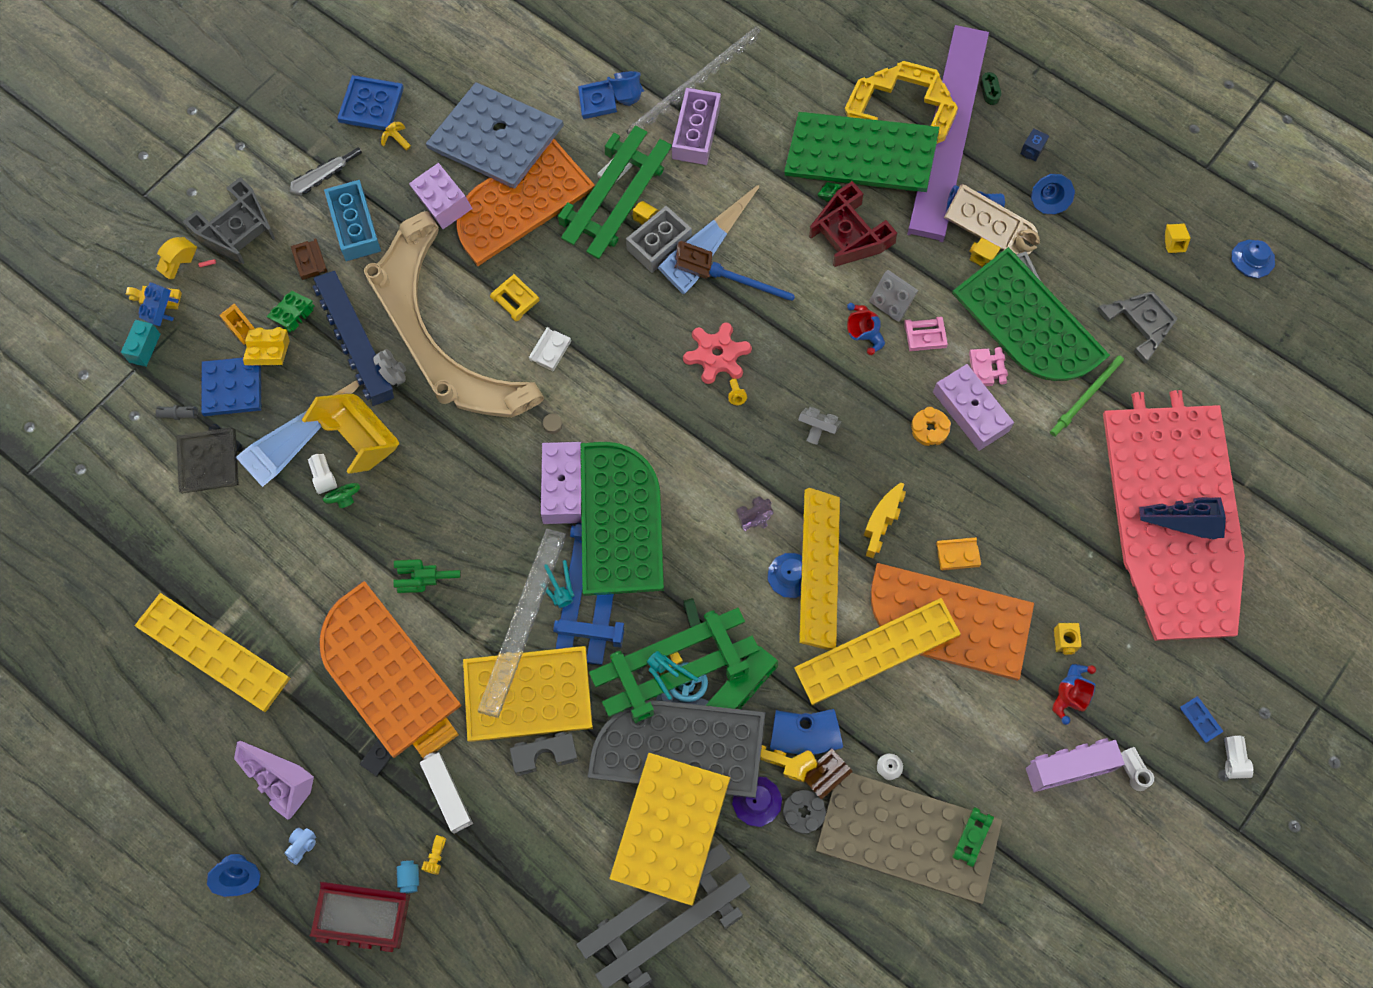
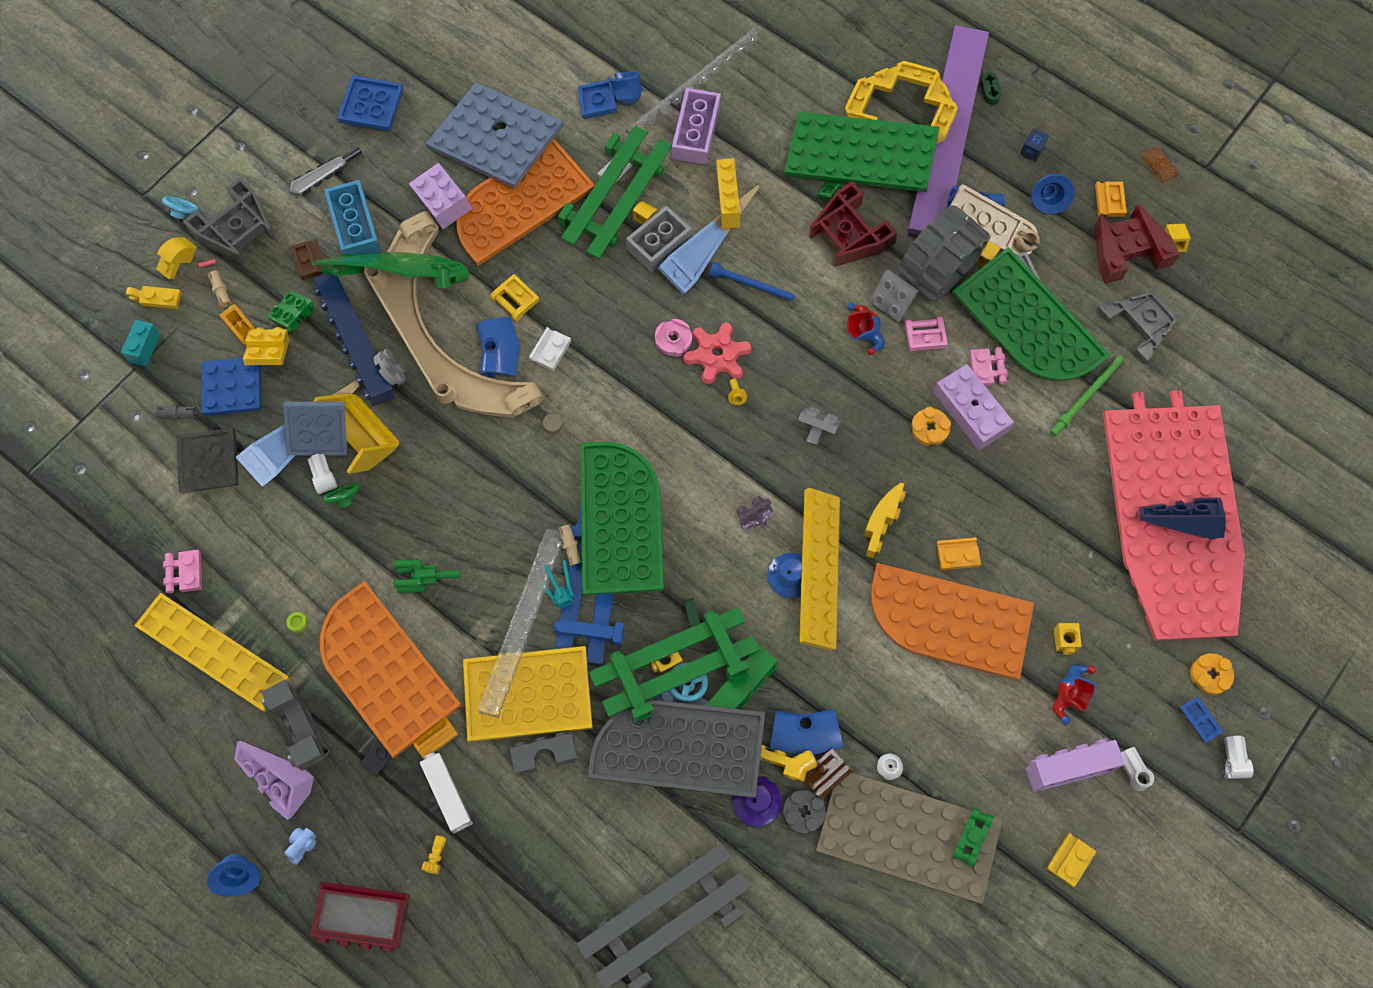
(155, 304): blue plate -> none
(179, 206): none -> medium azure piece
(189, 571): none -> bright pink plate
(219, 289): none -> tan pin
(289, 707): none -> dark grey wedge
(297, 622): none -> lime tile
(315, 428): none -> sand blue plate
(391, 130): yellow plant -> none
(402, 263): none -> green panel
(408, 877): dark azure brick -> none
(502, 336): none -> blue panel
(561, 483): lavender brick -> none
(570, 545): none -> tan pin
(660, 663): teal plant -> none
(670, 828): yellow plate -> none
(676, 347): none -> bright pink plate
(693, 259): reddish brown plate -> none
(728, 193): none -> yellow brick
(877, 651): yellow plate -> none
(943, 253): none -> dark grey wheel
(1071, 860): none -> yellow plate
(1111, 199): none -> light orange plate
(1129, 241): none -> dark red wedge
(1160, 164): none -> clear orange plate
(1222, 668): none -> light orange plate
(1253, 258): blue hat -> none

